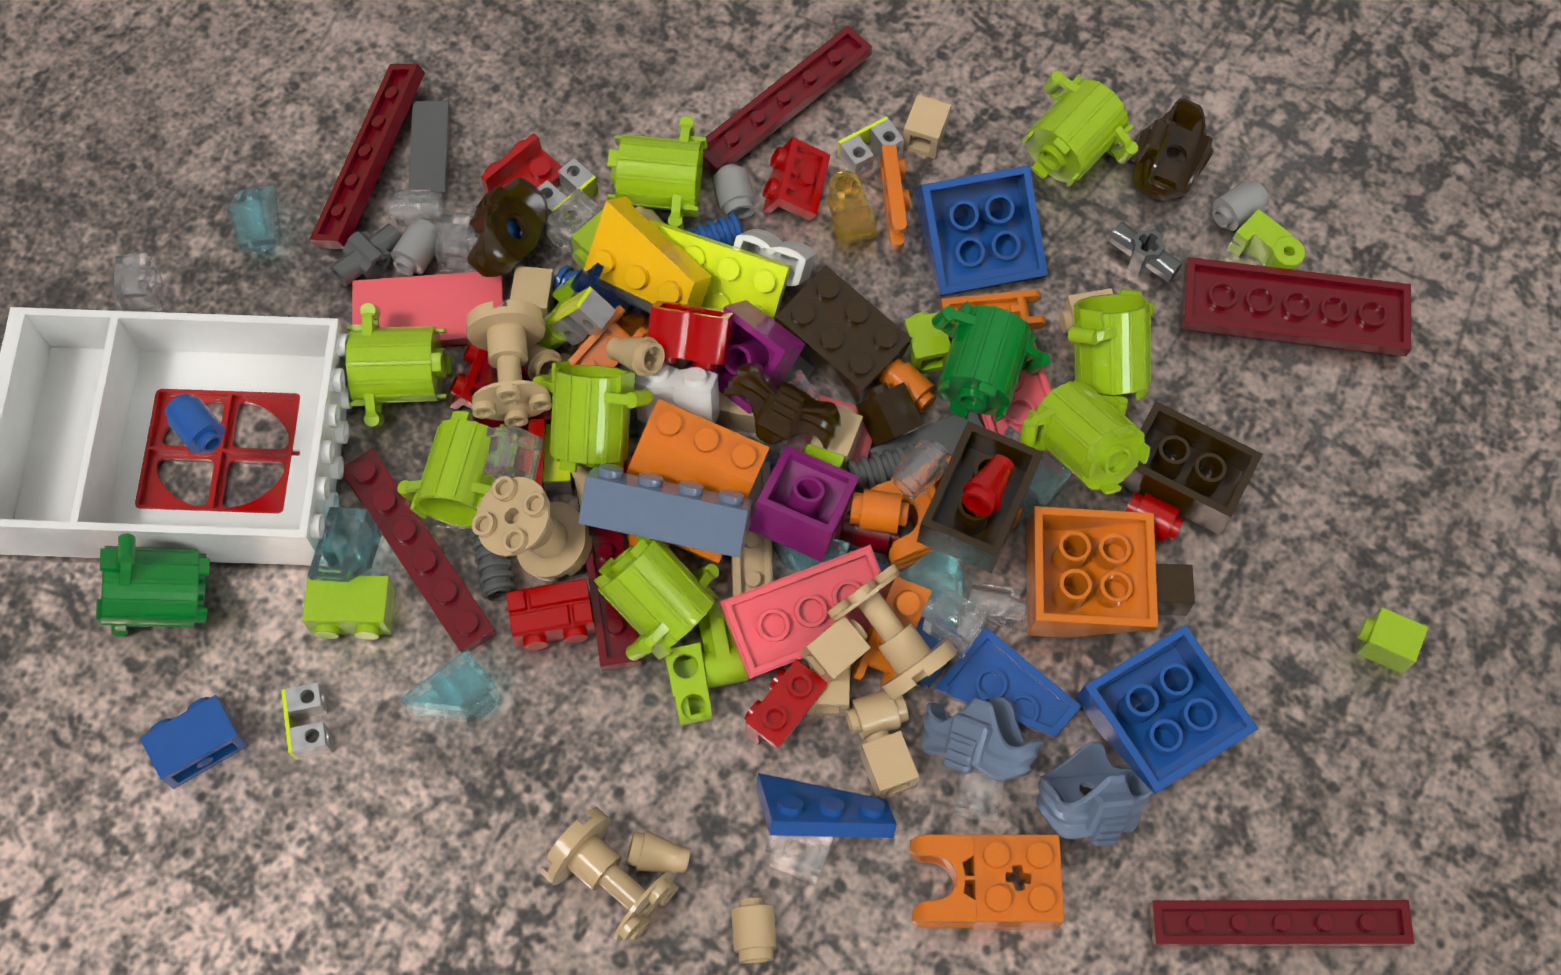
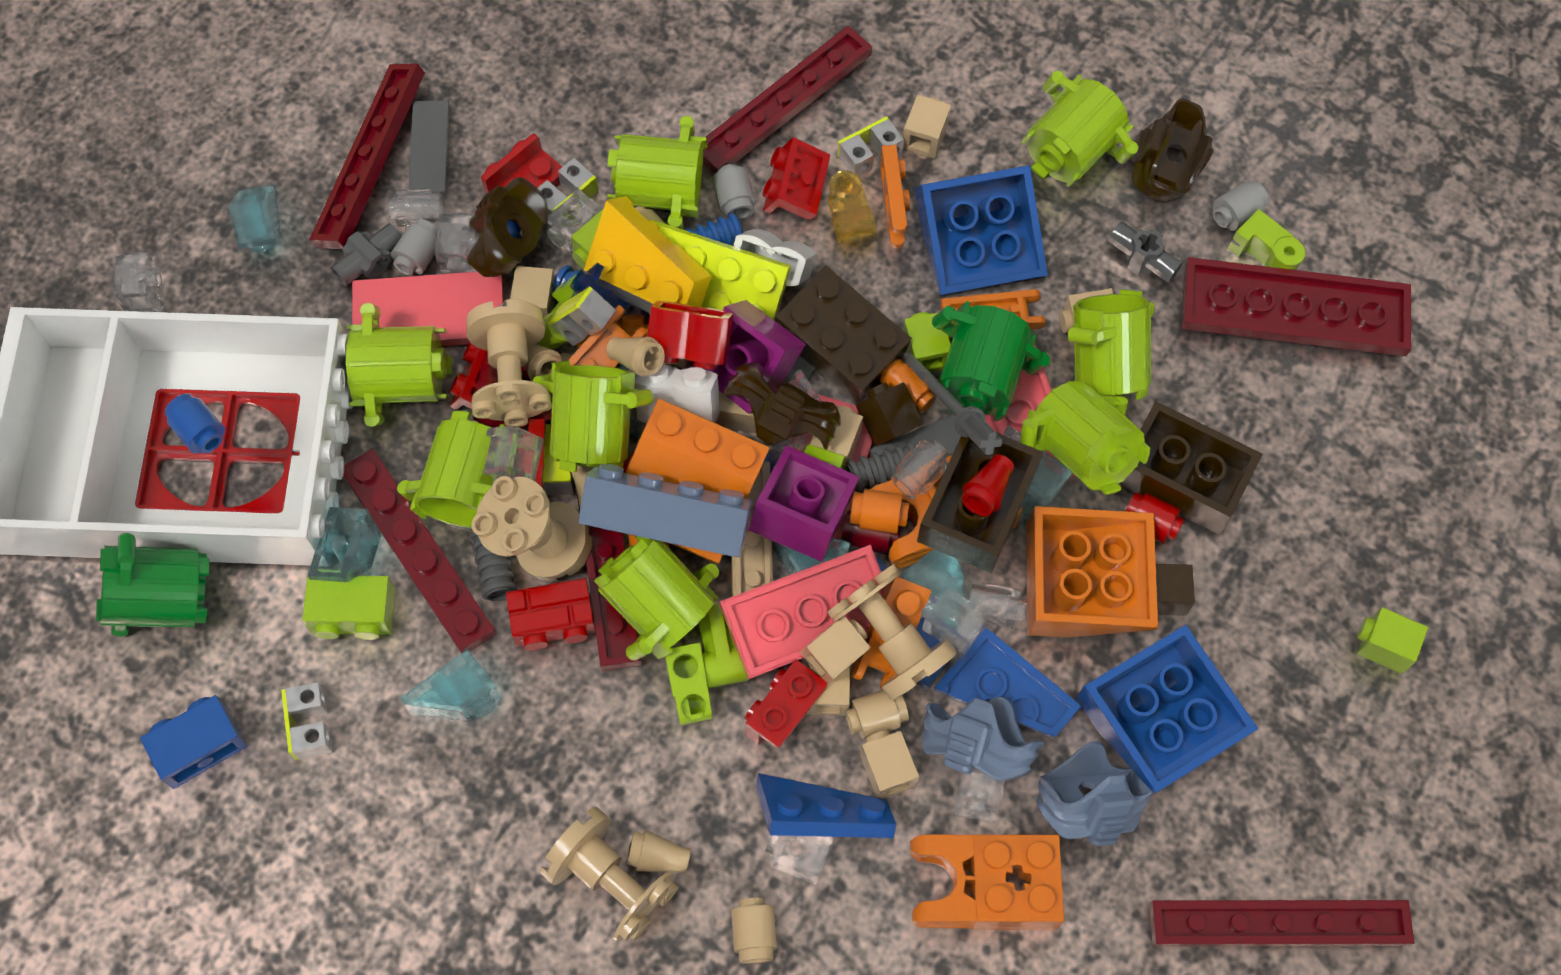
(969, 420): none -> dark grey piece

